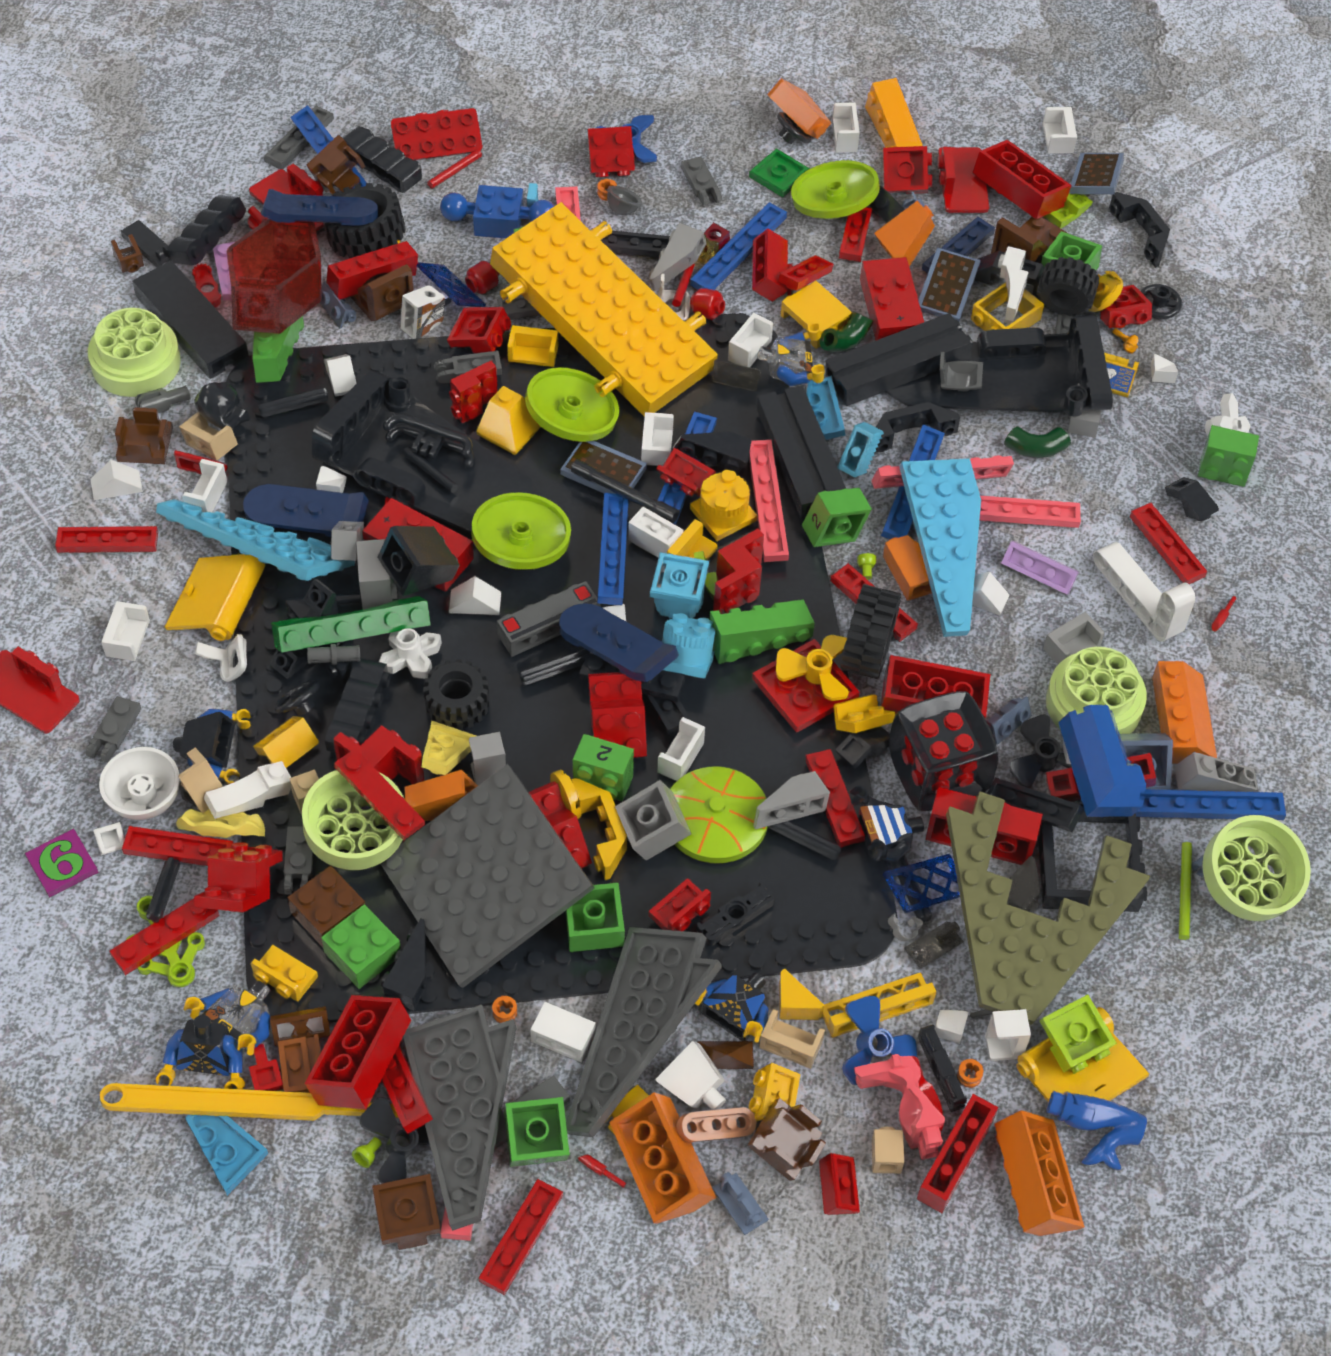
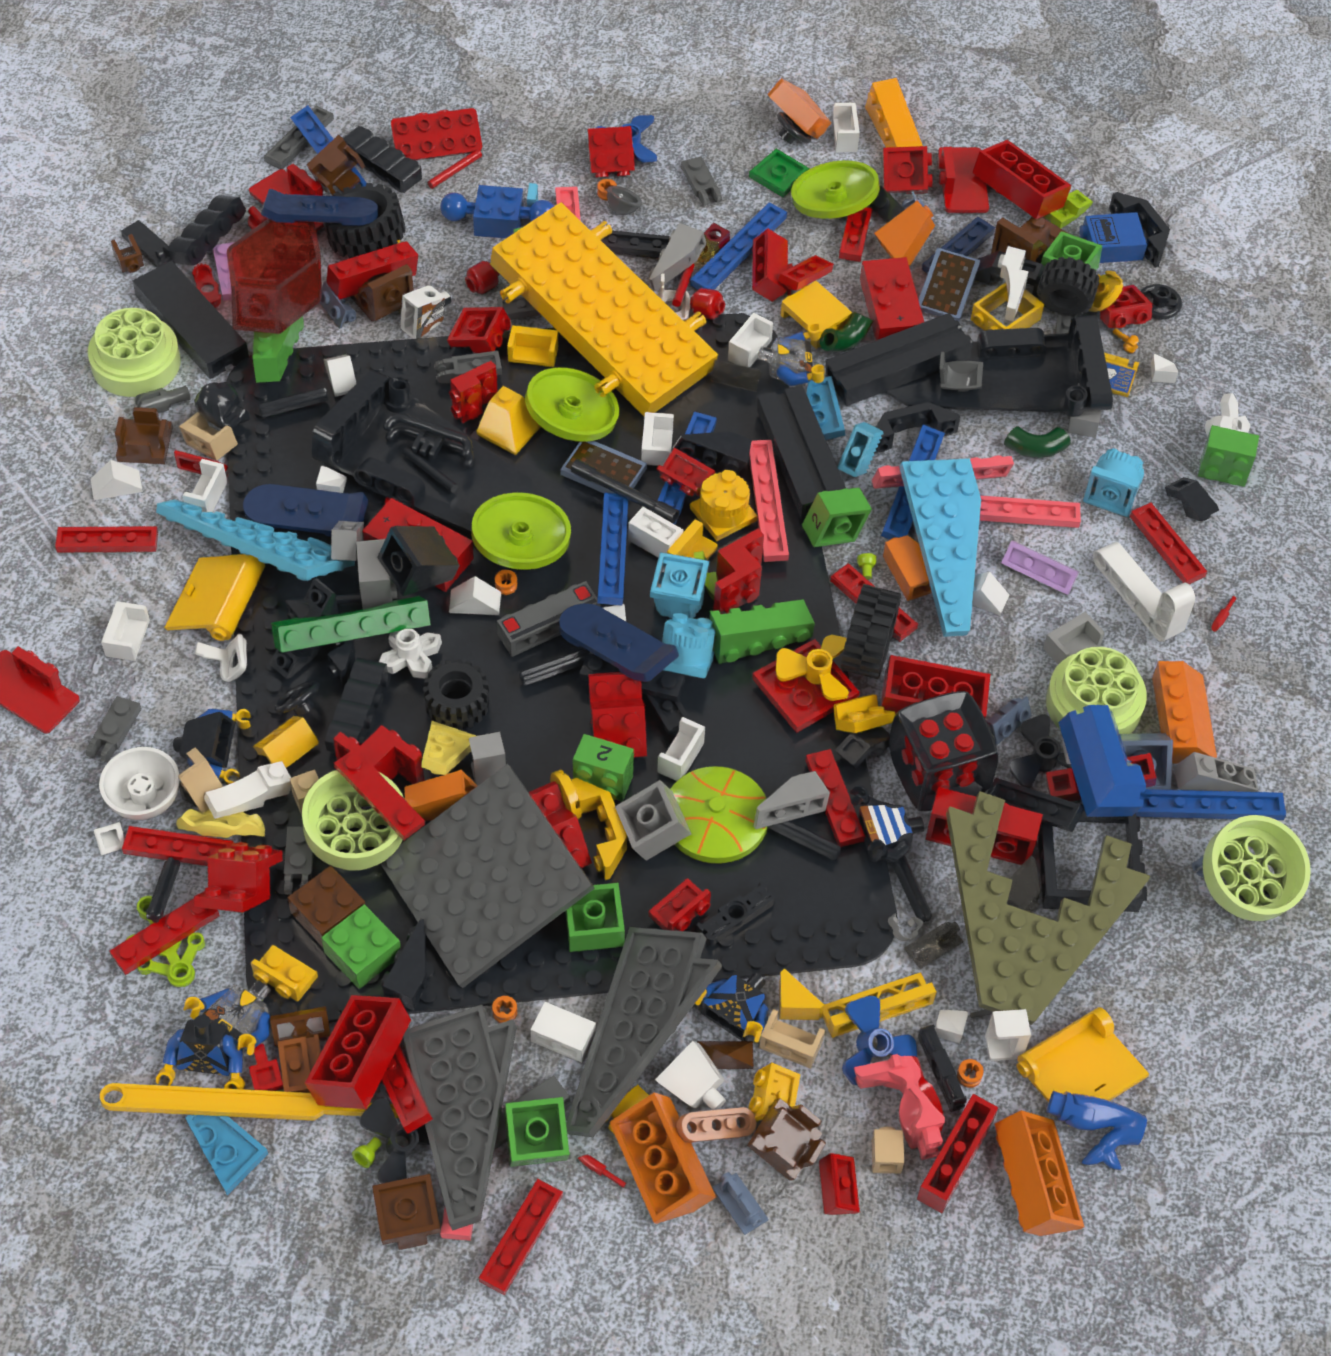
(61, 863): magenta tile -> none
(333, 654): dark grey pin -> none
(442, 270): clear blue window -> none
(506, 589): none -> orange bush
(930, 865): clear blue window -> none
(1059, 130): white panel -> none
(1077, 1034): lime plate -> none
(1097, 173): tile -> none
(1115, 482): none -> medium azure piece
(1118, 234): none -> blue brick
(1185, 891): lime bar -> none

